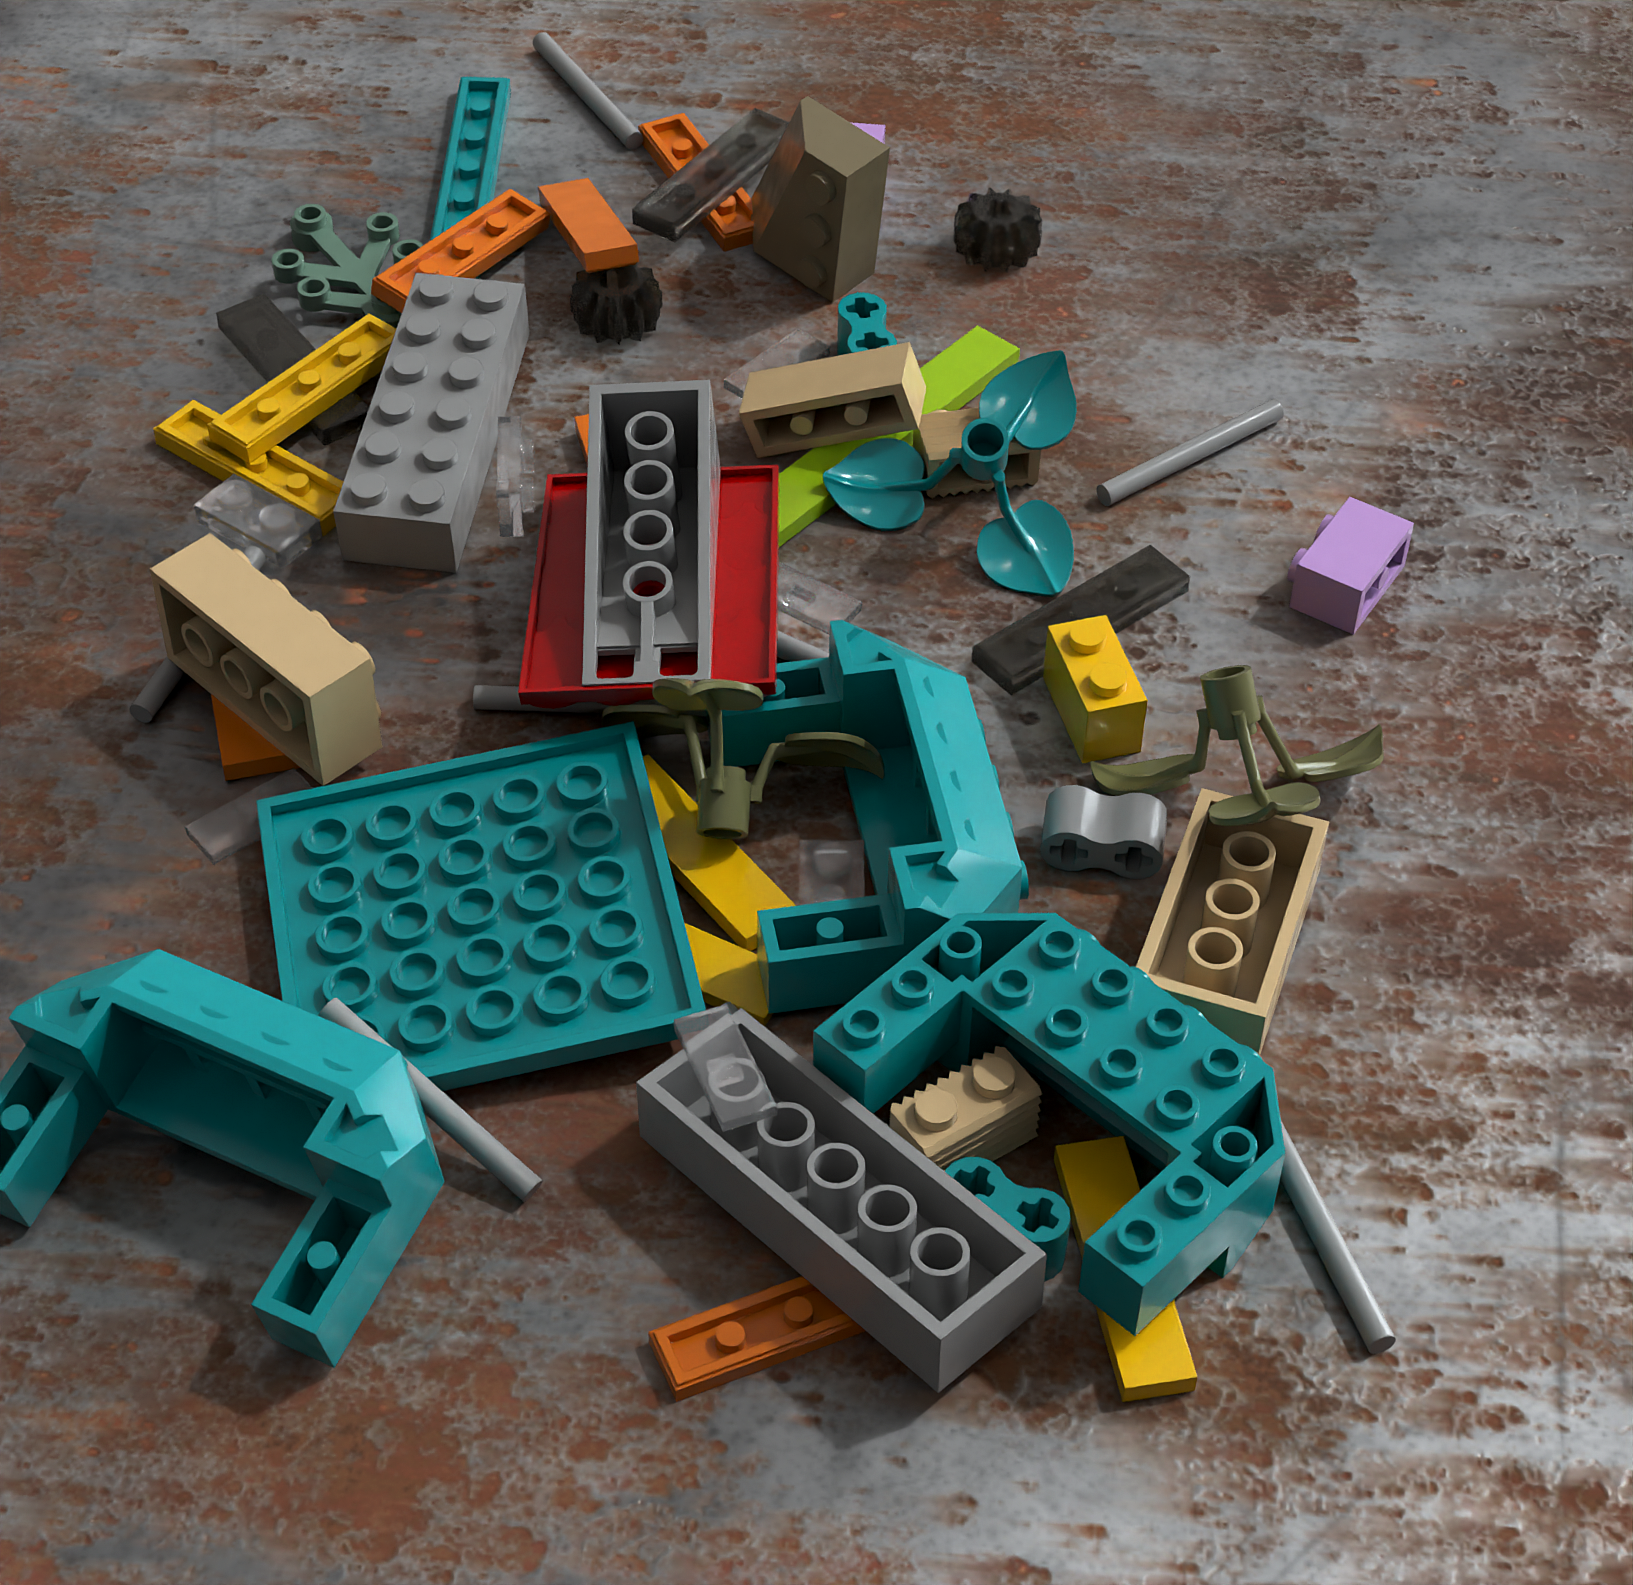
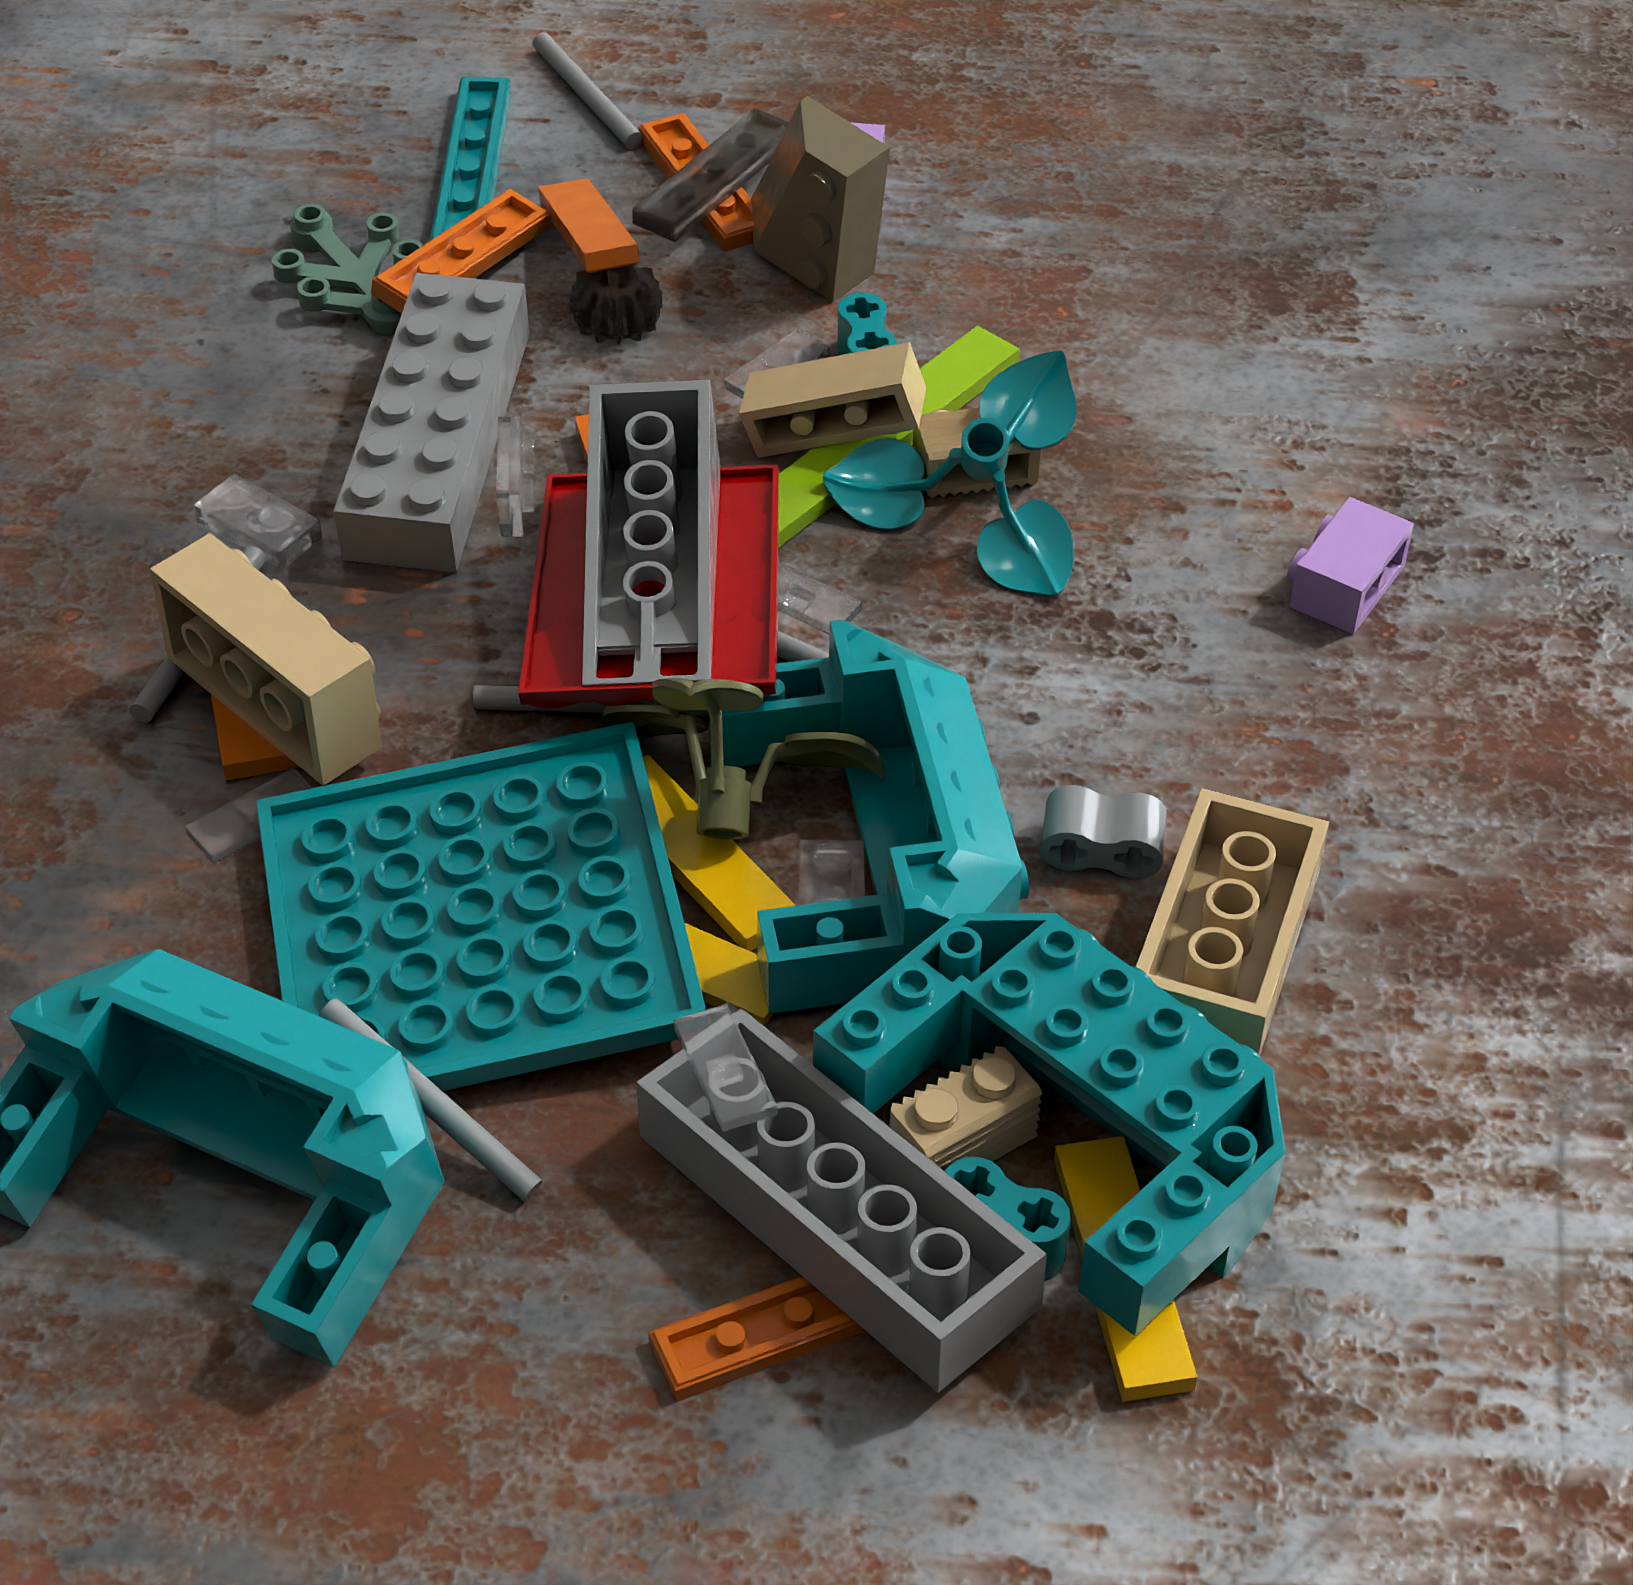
(274, 346): clear smoke tile -> none
(274, 471): yellow tile -> none
(304, 390): yellow tile -> none
(997, 230): clear smoke gear -> none
(1094, 689): yellow brick -> none
(1121, 592): clear smoke tile -> none
(1189, 452): light grey bar -> none
(1233, 712): olive plant -> none
(1334, 1251): light grey bar -> none

